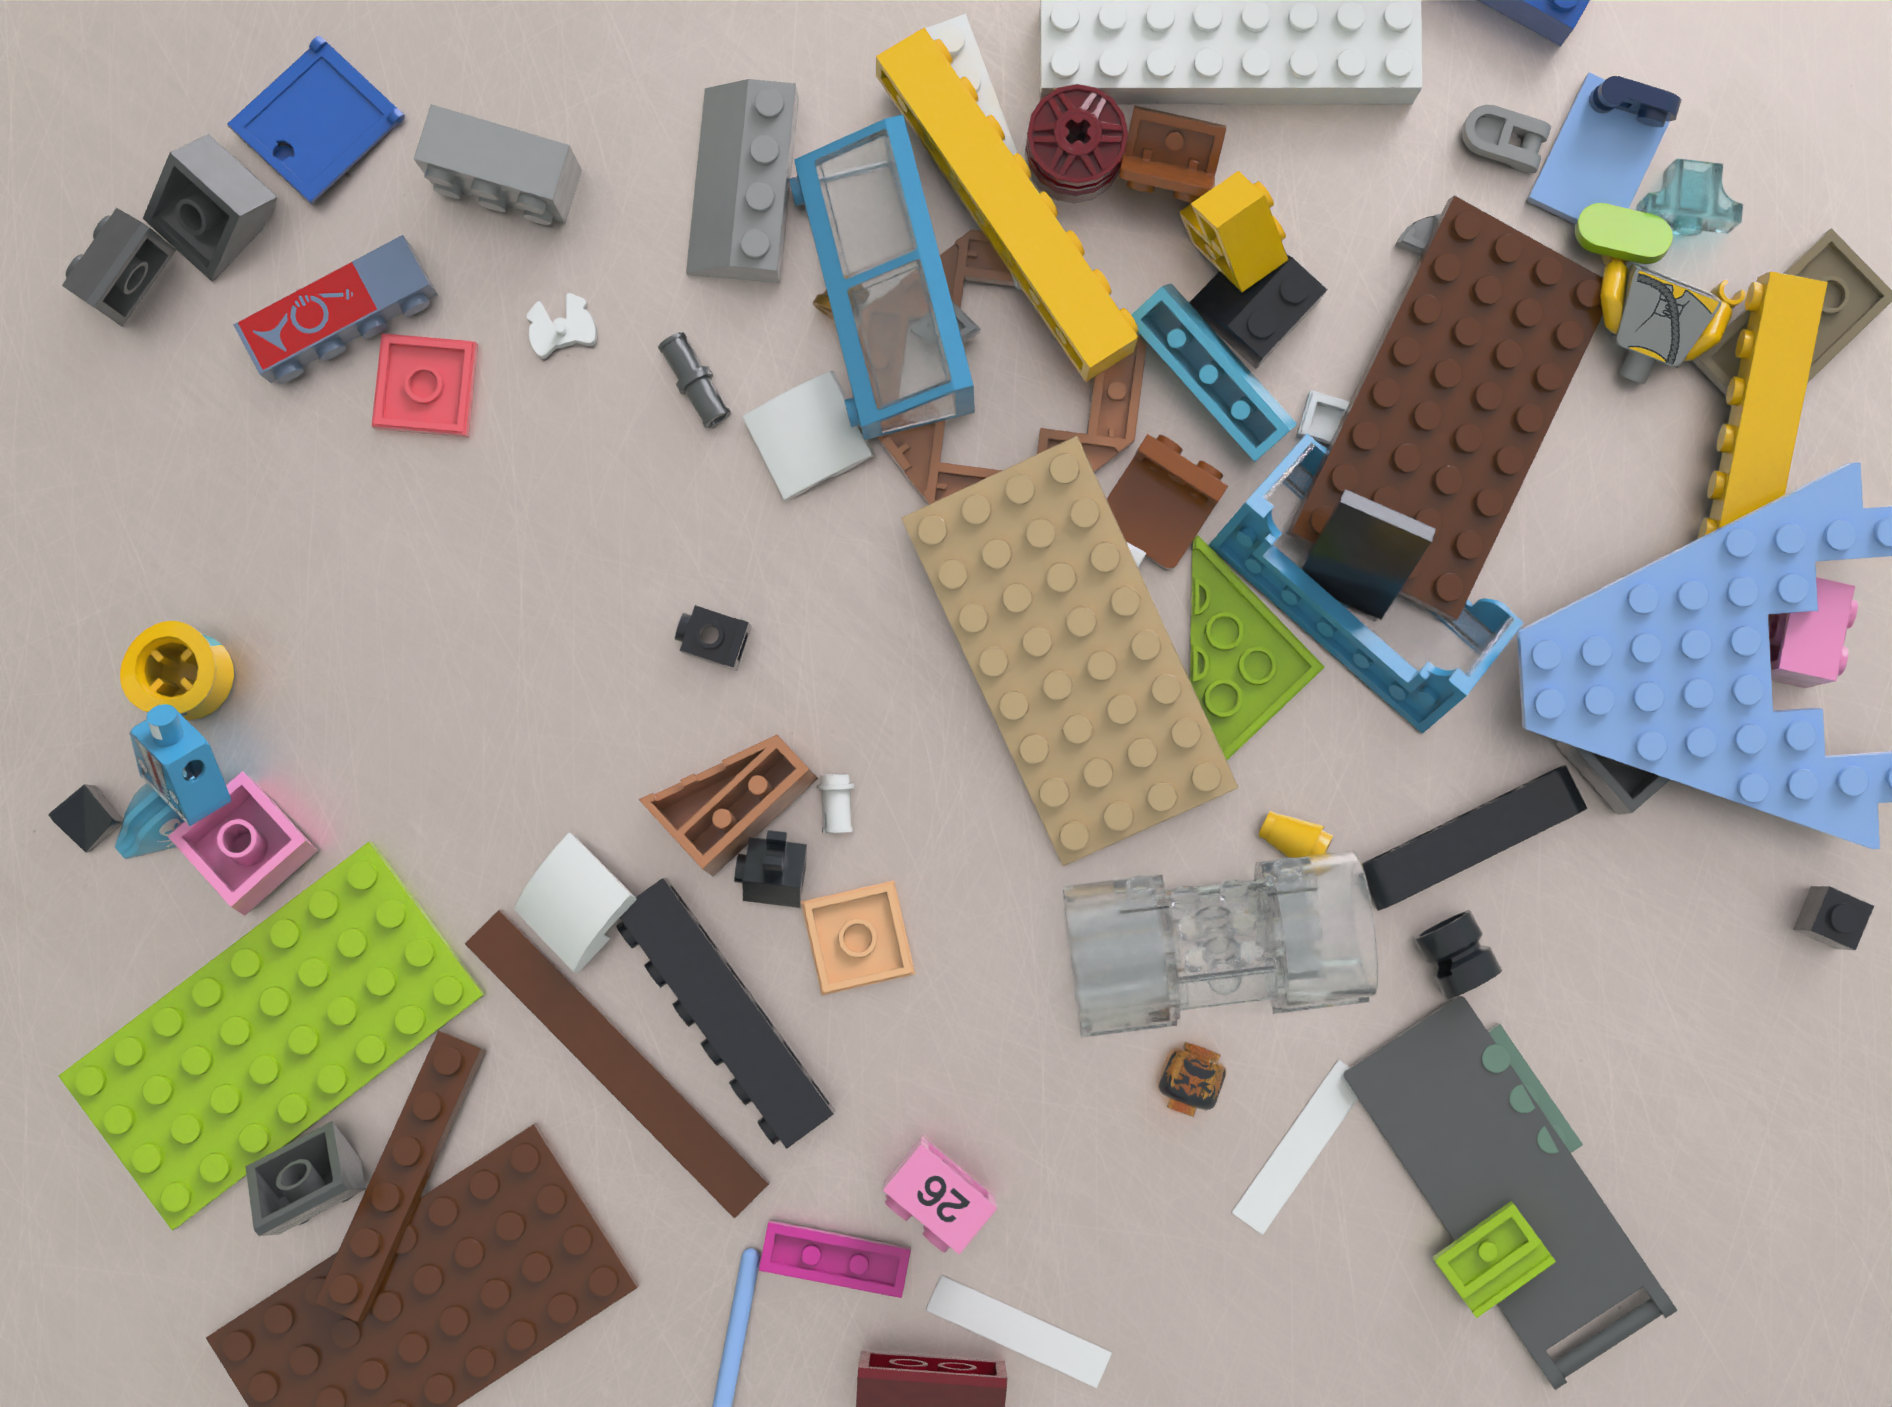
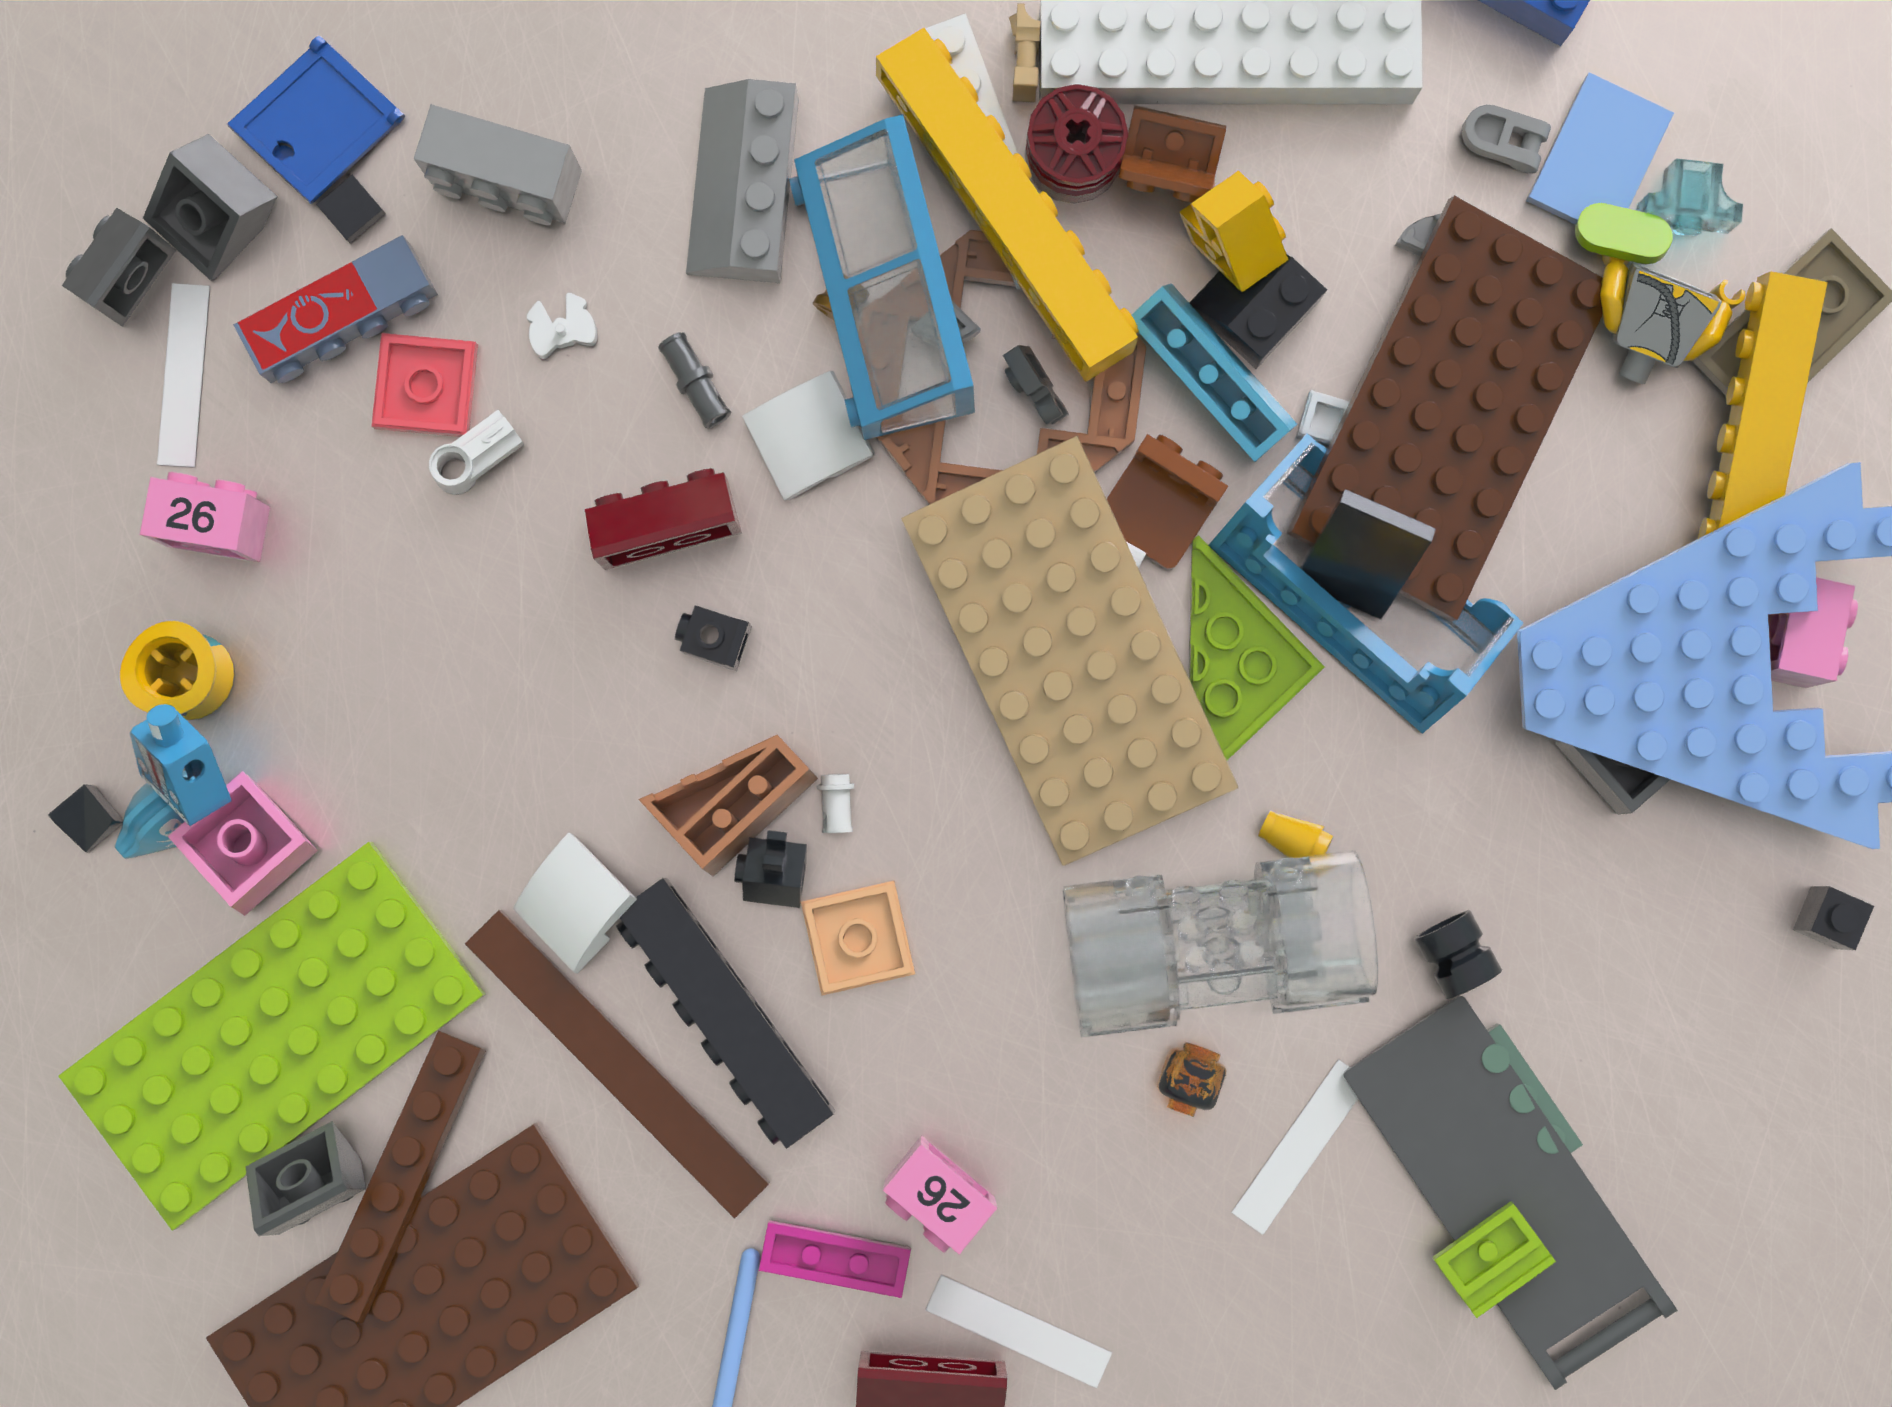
(183, 375): none -> white sticker
(205, 518): none -> bright pink brick
(351, 209): none -> black tile
(479, 449): none -> white piece
(661, 519): none -> dark red slope
(1027, 38): none -> tan piece
(1029, 376): none -> dark grey plate
(1472, 837): black beam -> none
(1649, 103): dark blue plate -> none

